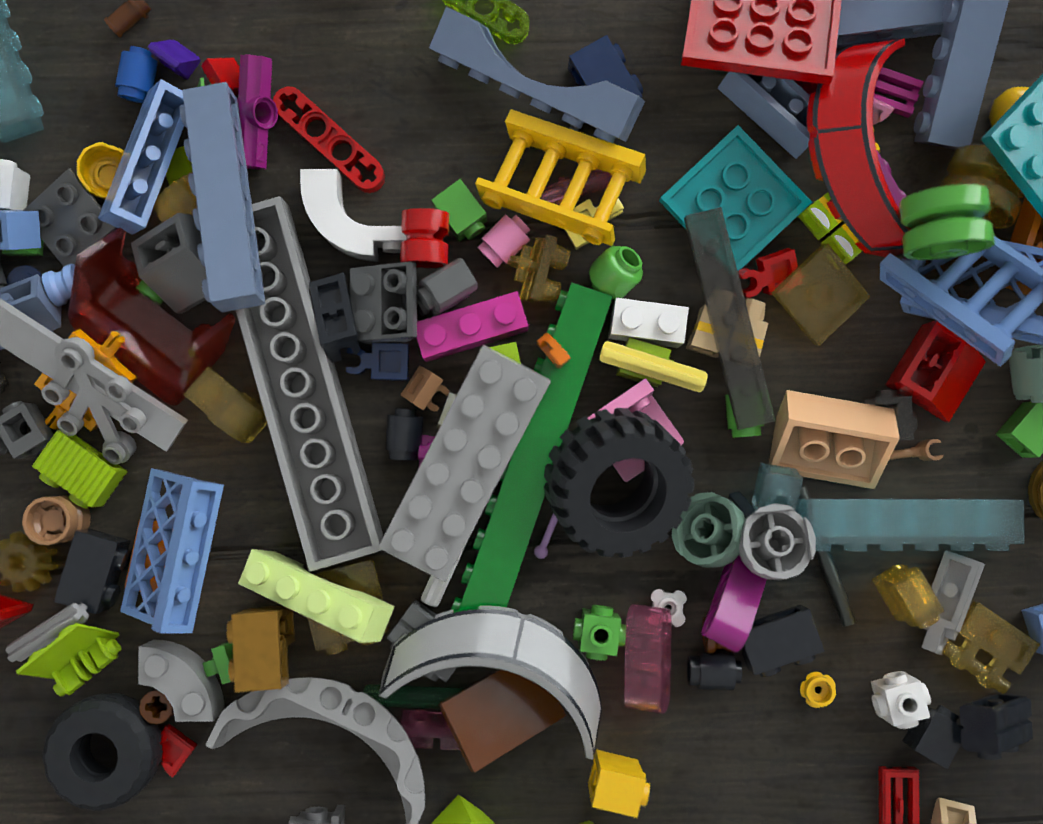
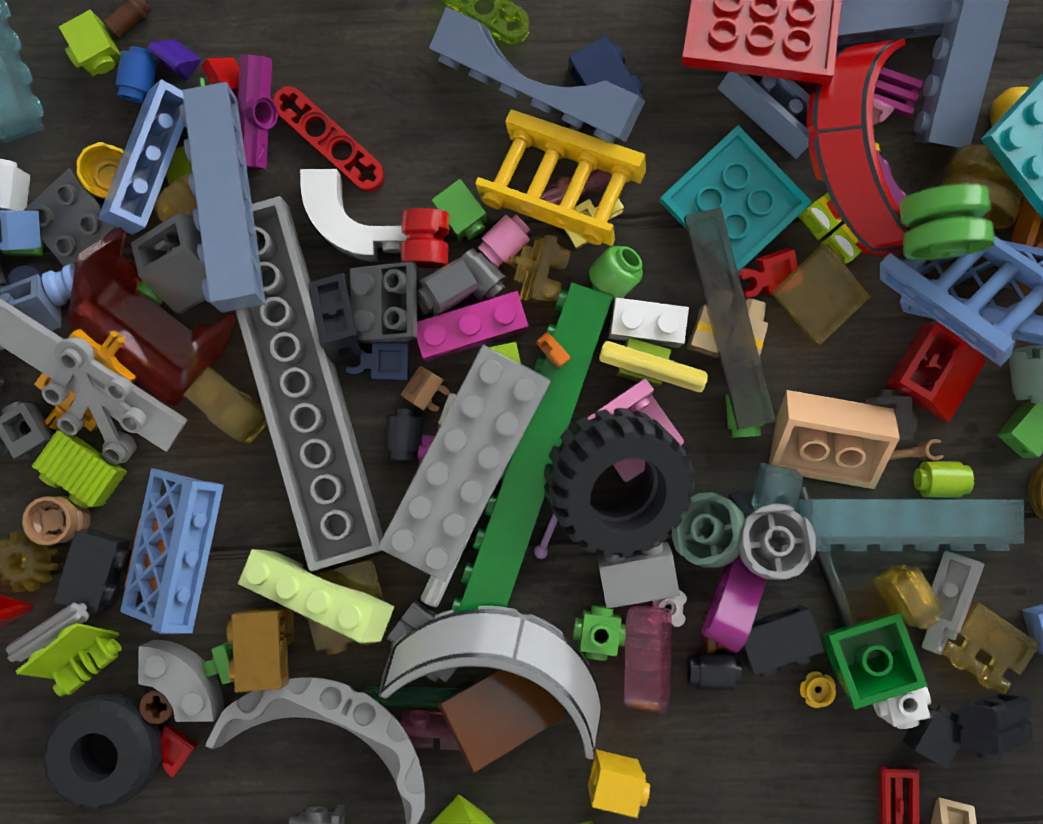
(90, 44): none -> lime brick
(486, 274): none -> dark grey brick
(639, 577): none -> light grey brick
(874, 659): none -> green slope
(943, 479): none -> lime brick

